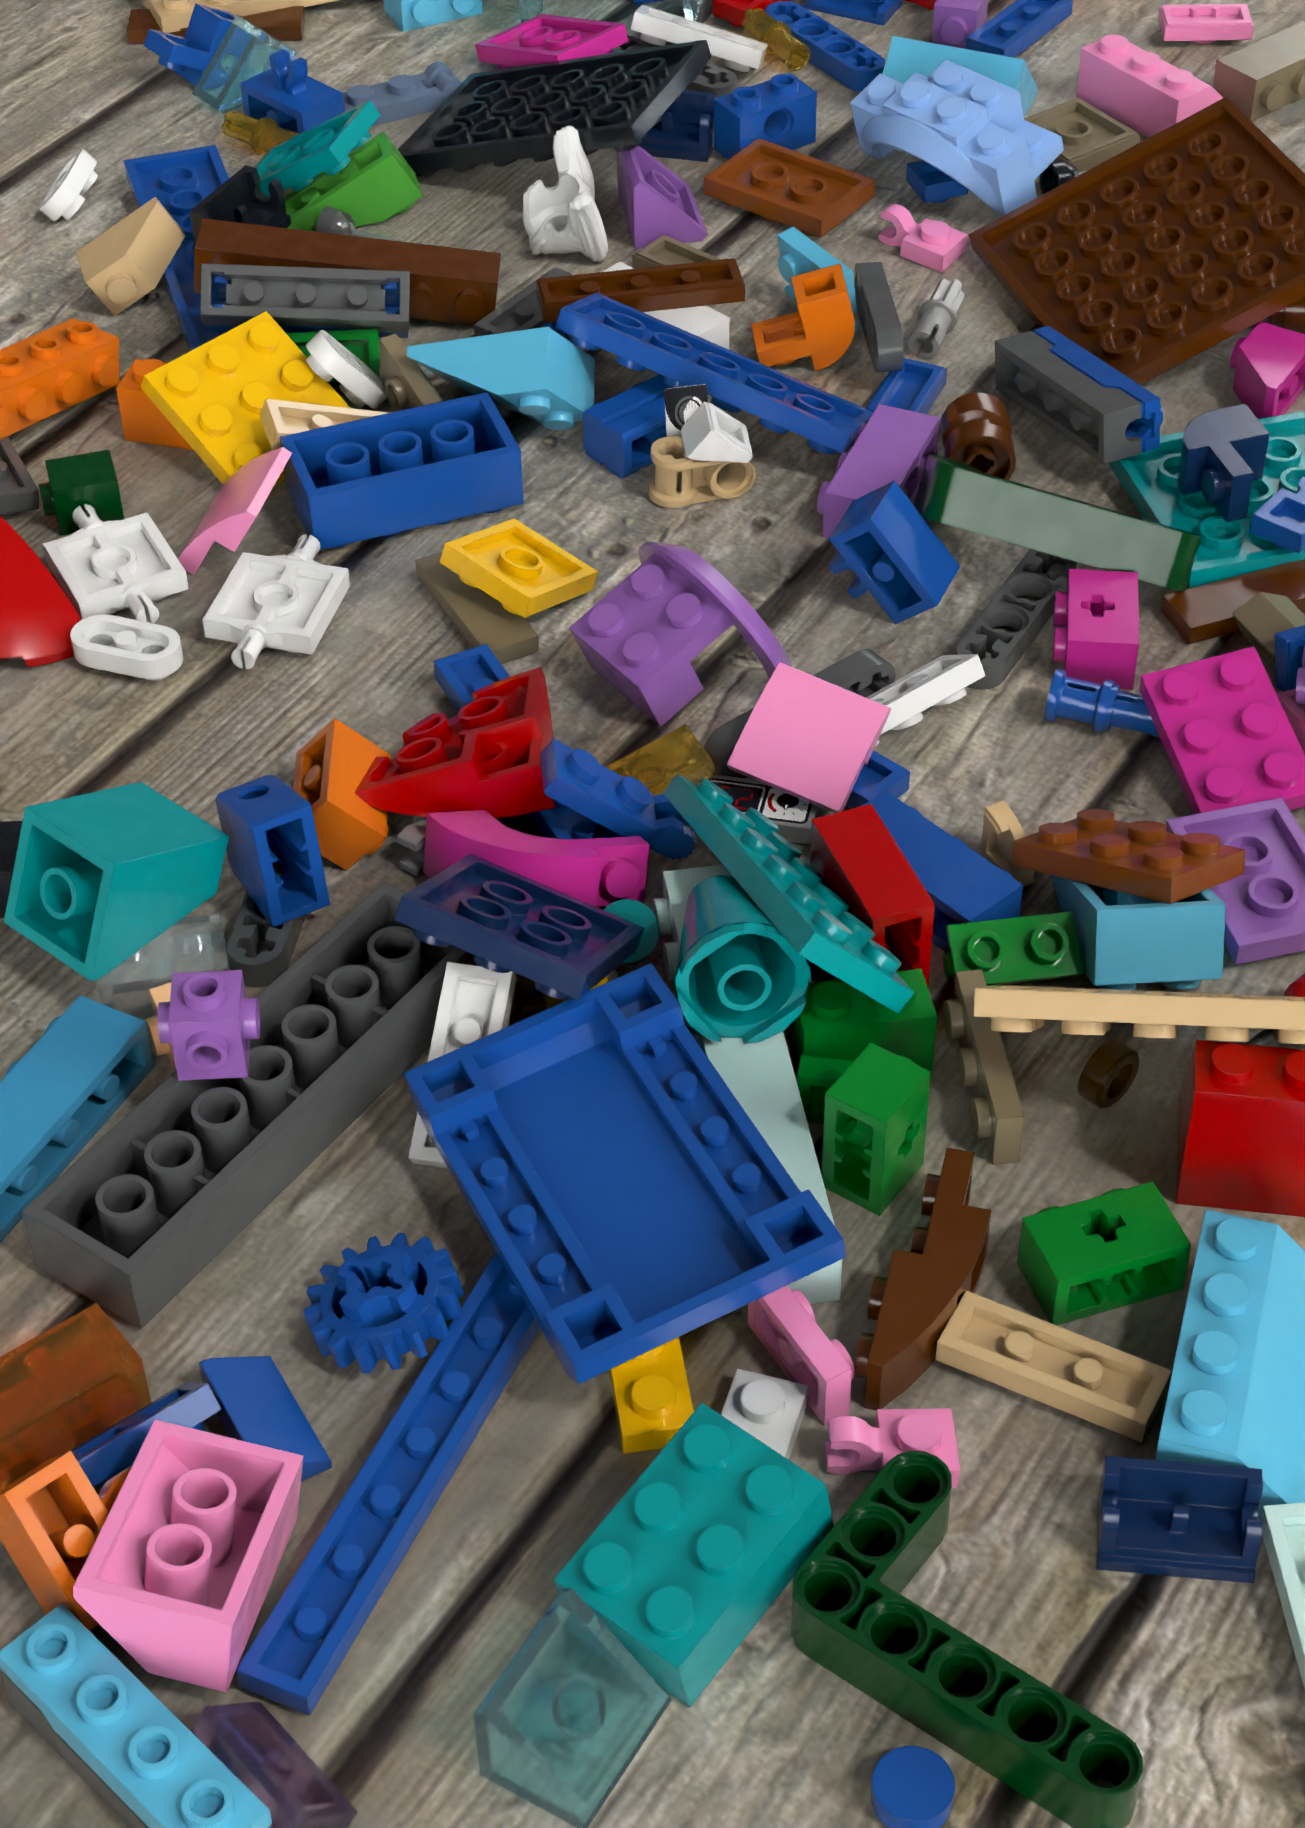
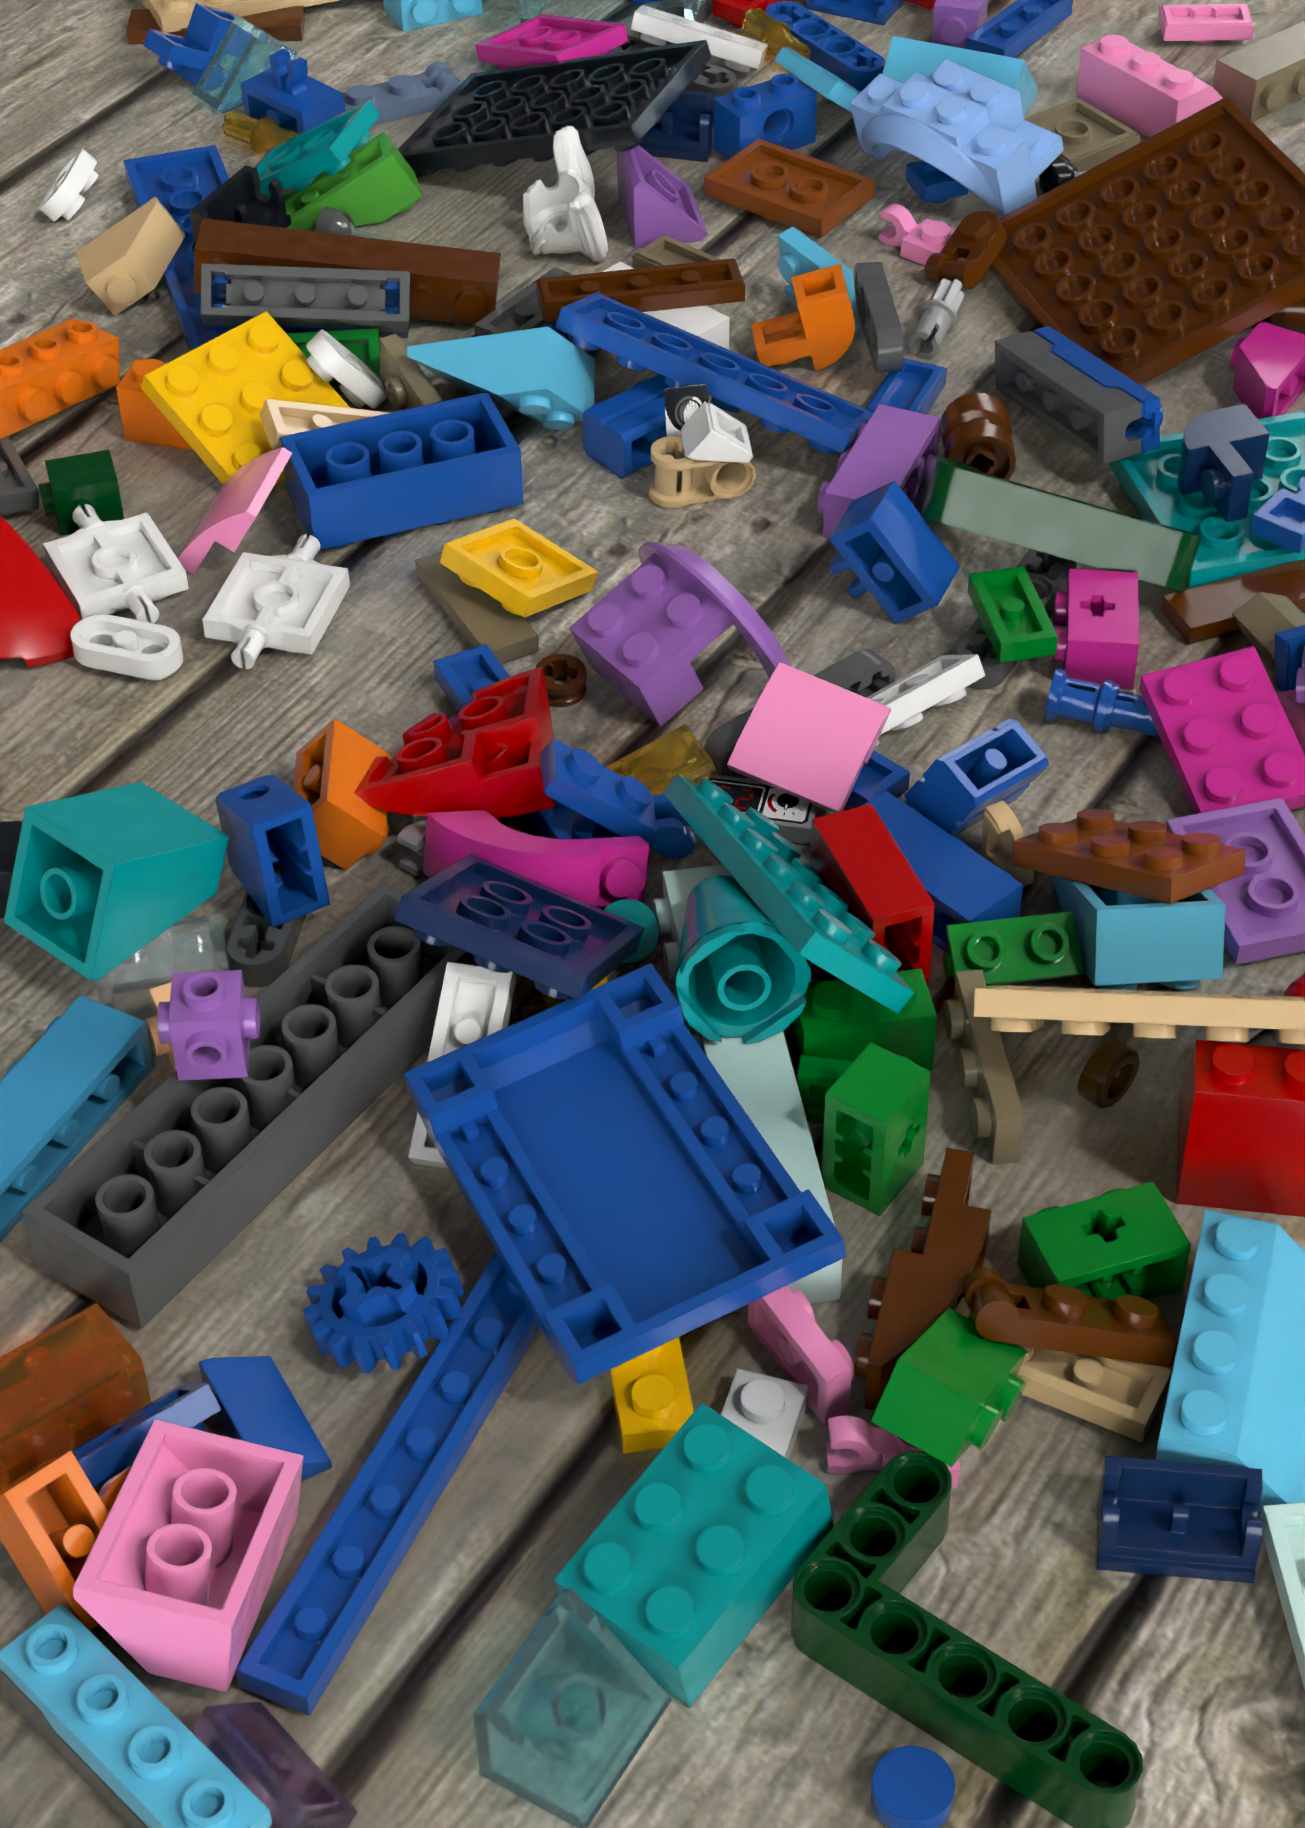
(564, 668): none -> reddish brown bush
(817, 77): none -> medium azure tile
(951, 1389): none -> green brick
(968, 250): none -> reddish brown plate
(976, 775): none -> blue brick
(1012, 614): none -> green plate
(1068, 1320): none -> reddish brown plate

